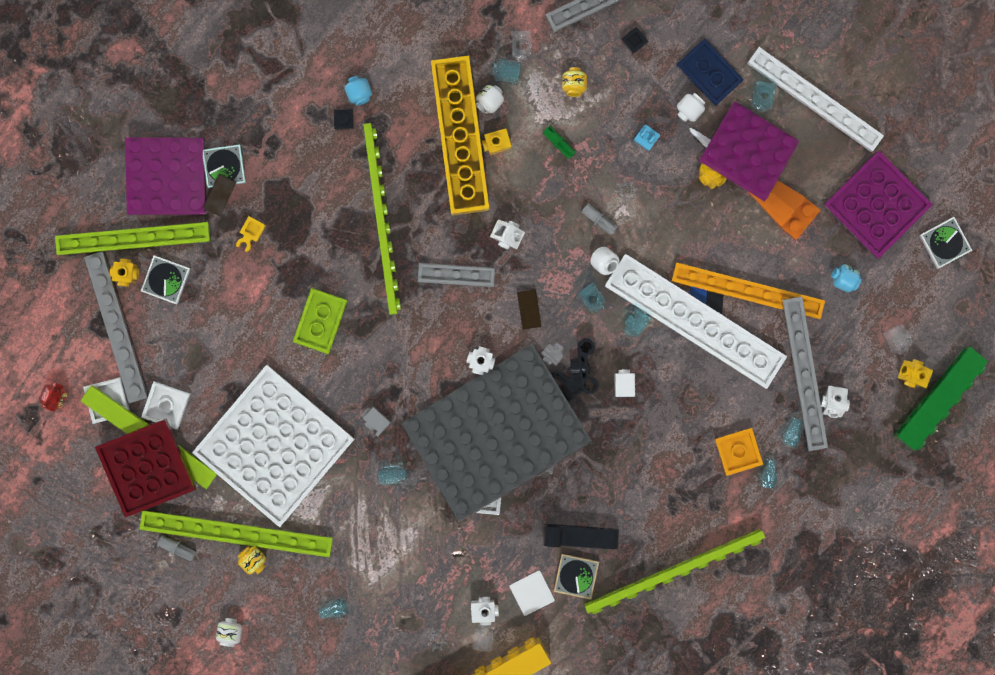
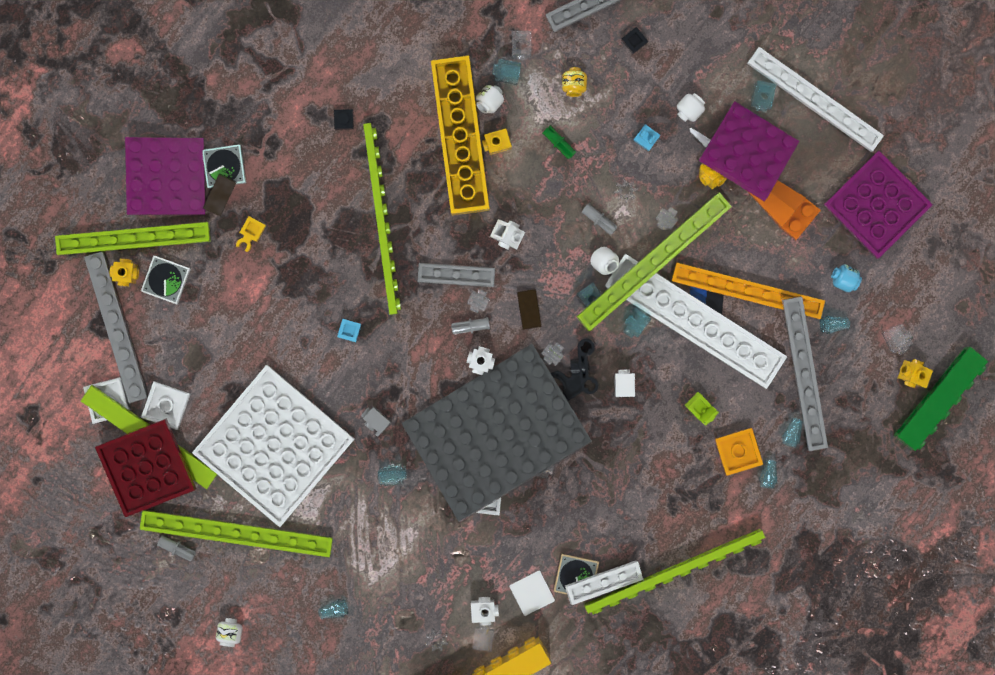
(53, 396): clear red head -> none
(251, 560): yellow head -> none
(320, 321): lime tile -> none
(349, 330): none -> medium azure plate
(358, 90): medium azure head -> none
(470, 326): none -> light grey axle
(478, 300): none -> clear gear
(580, 536): black beam -> none
(604, 582): none -> white plate
(653, 261): none -> lime plate
(667, 218): none -> clear gear
(701, 409): none -> lime bracket
(709, 72): dark blue tile -> none
(832, 324): none -> clear light blue cone
(835, 402): white brick -> none
(945, 242): tile -> none

